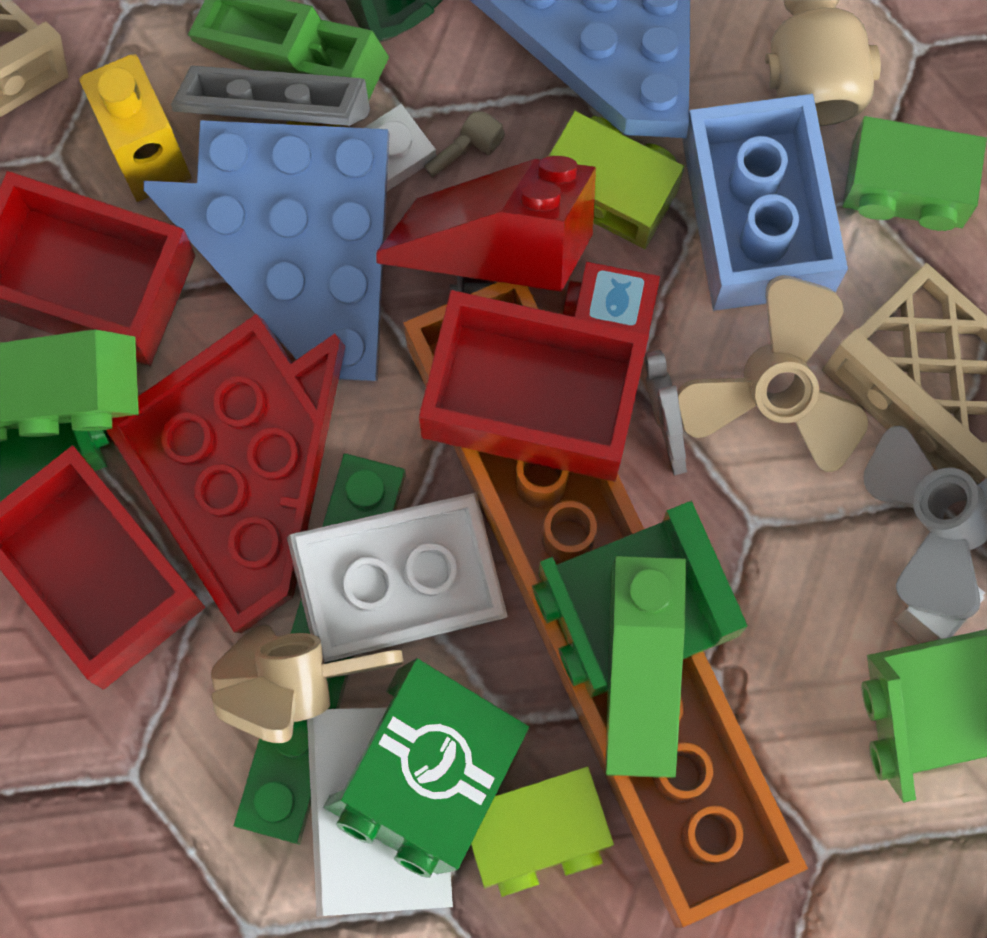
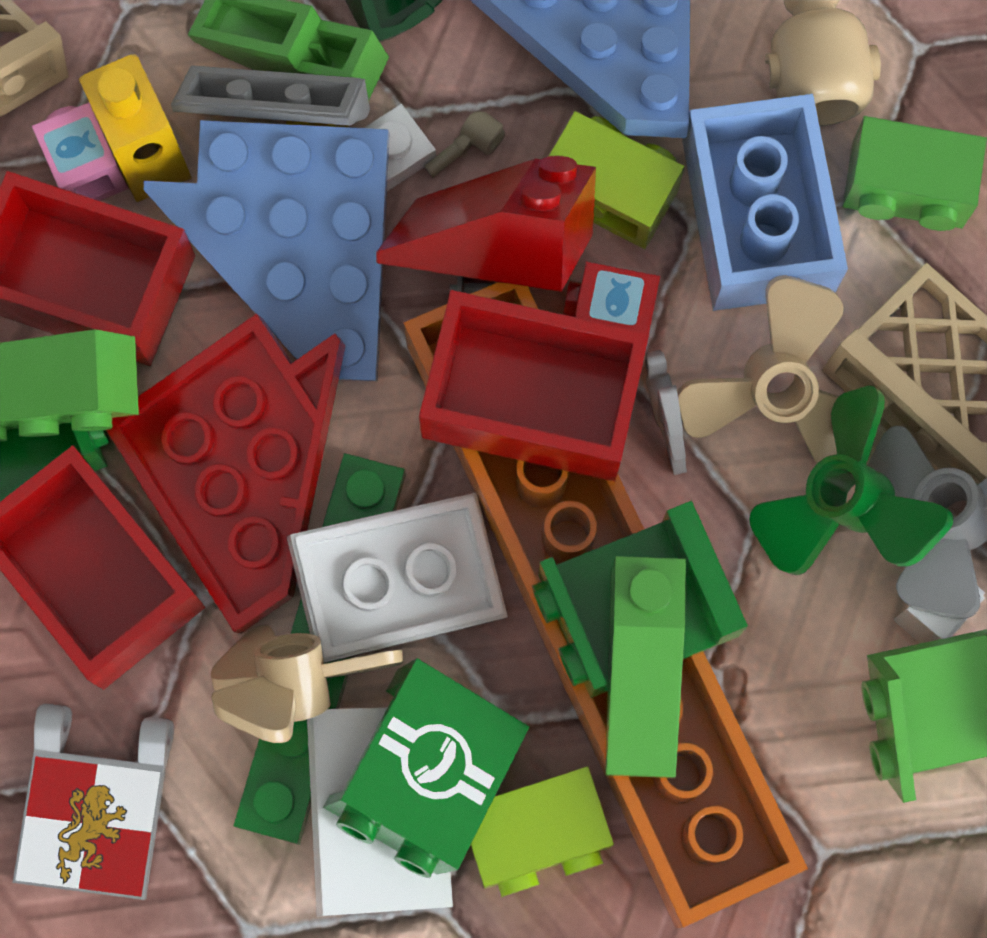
(79, 153): none -> bright pink brick
(91, 817): none -> flag
(800, 526): none -> green piece

